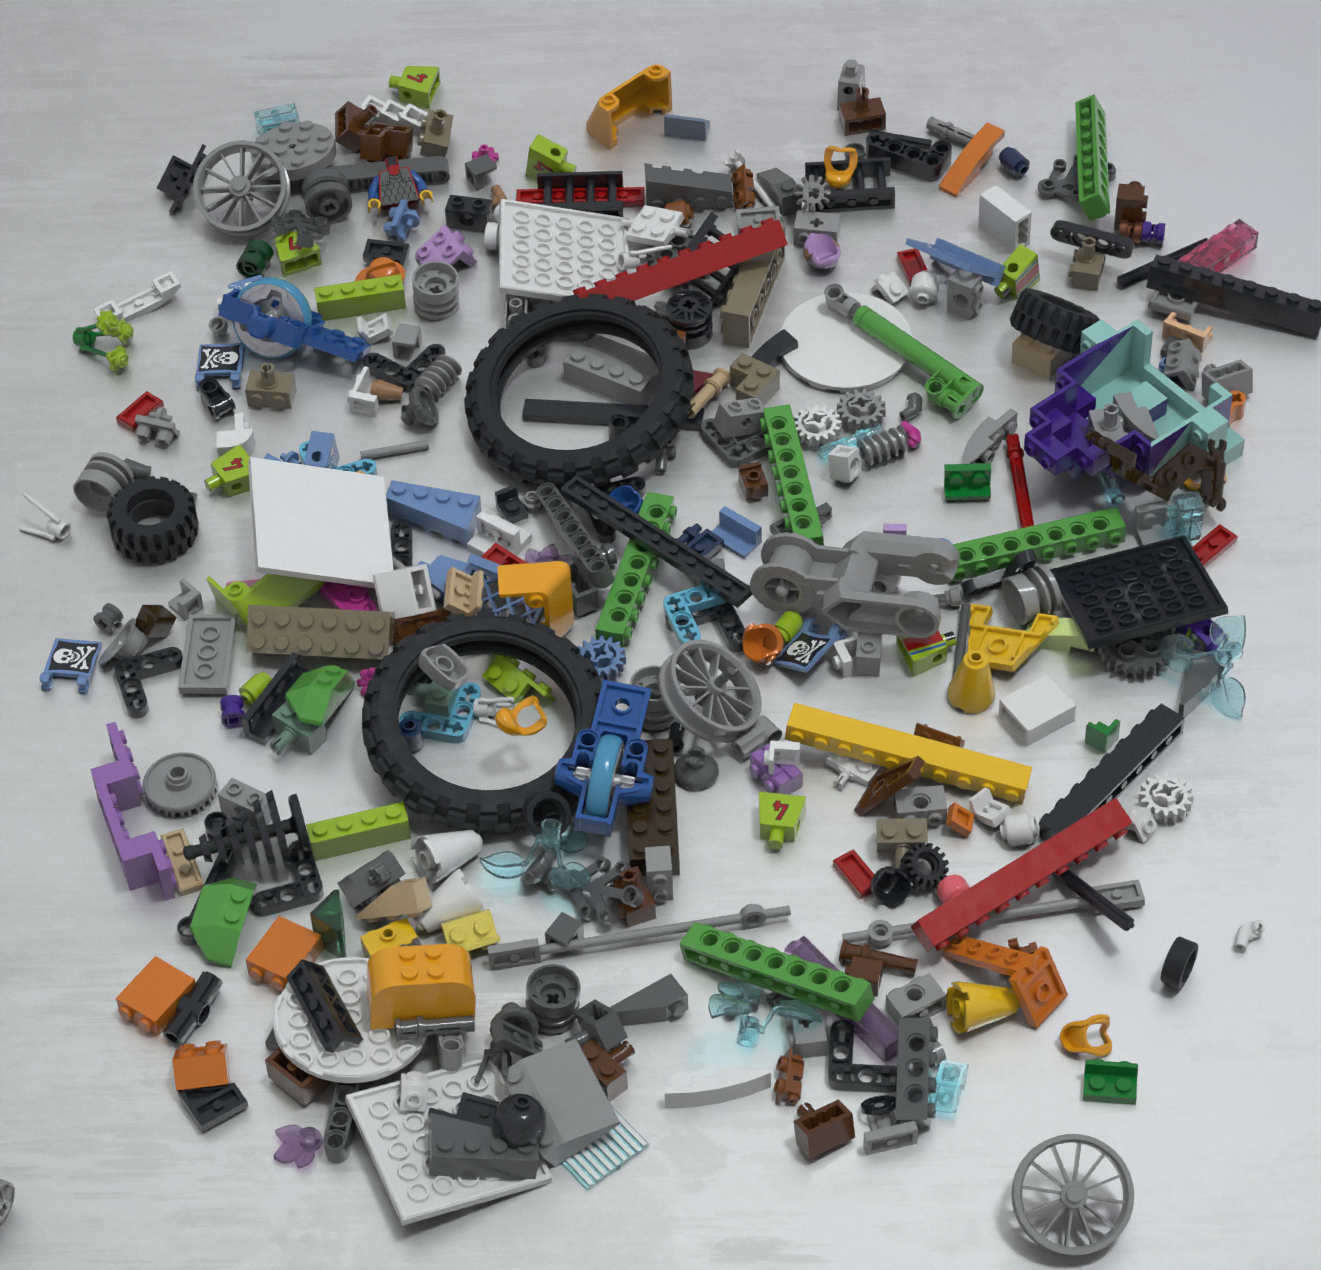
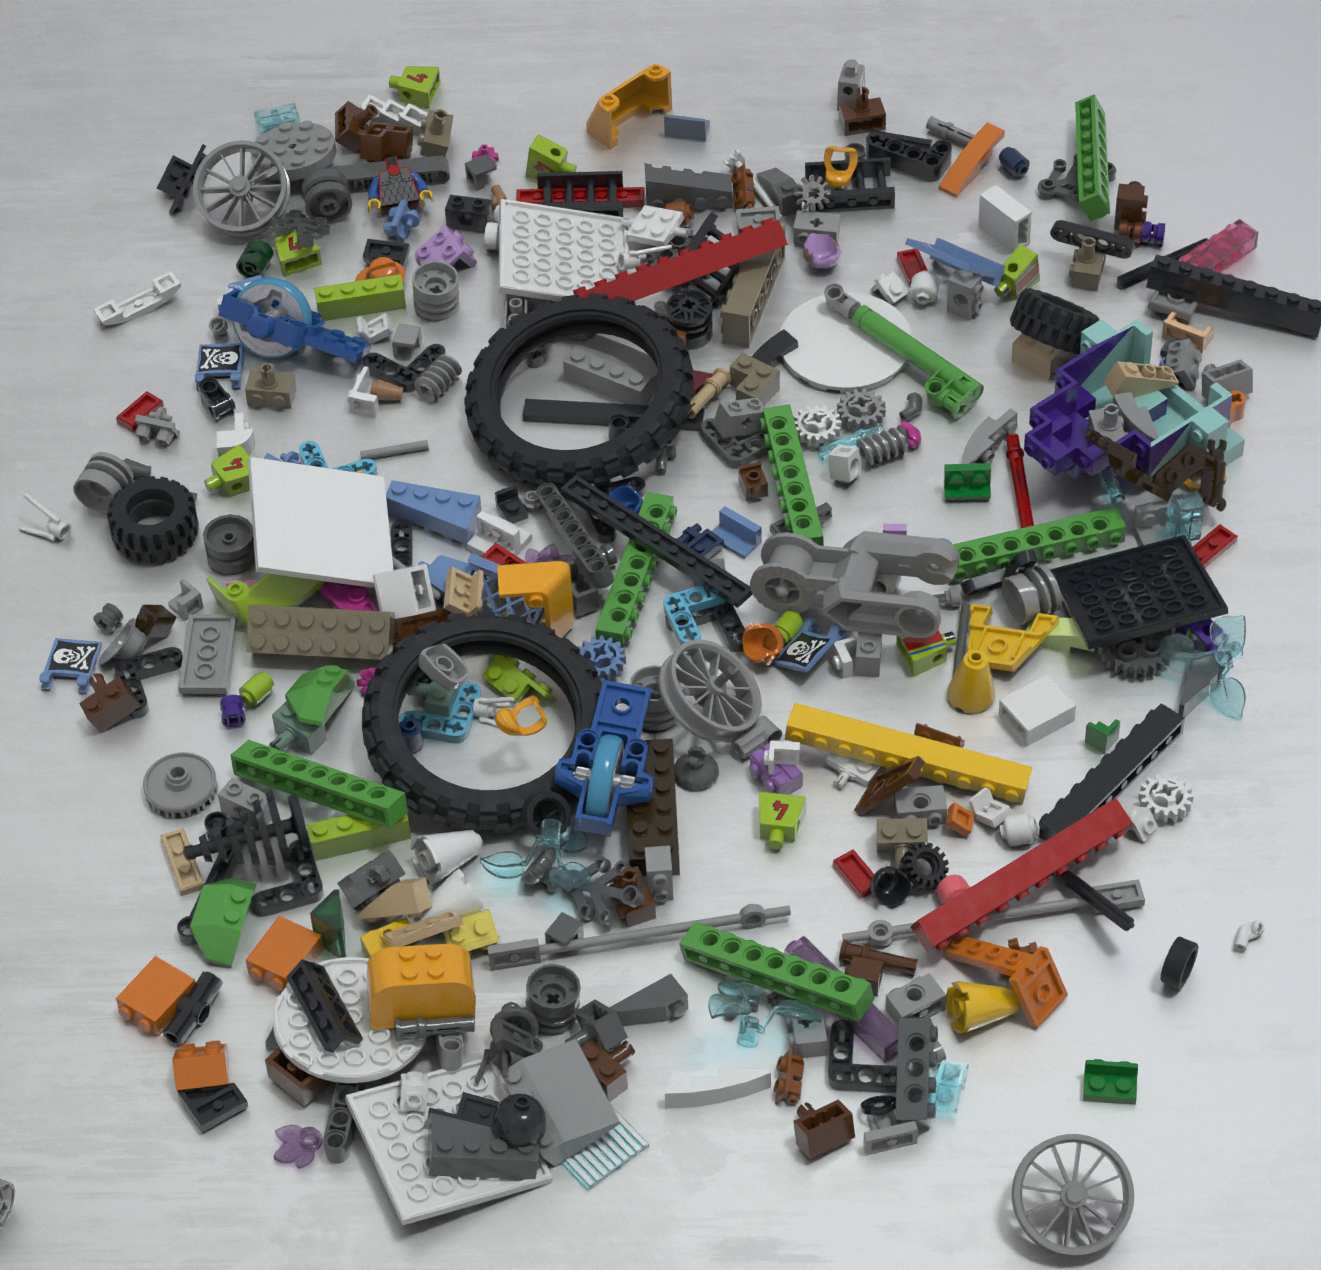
(109, 702): none -> reddish brown brick
(111, 327): lime plant -> none
(118, 790): medium lavender bracket -> none
(229, 544): none -> dark grey wheel
(271, 698): black fence -> none
(319, 783): none -> bright green brick
(322, 450): medium blue torso -> none
(420, 408): dark grey hair -> none
(423, 929): none -> tan tile
(677, 736): black pin -> none
(1074, 1036): light orange piece -> none
(1139, 378): none -> tan slope

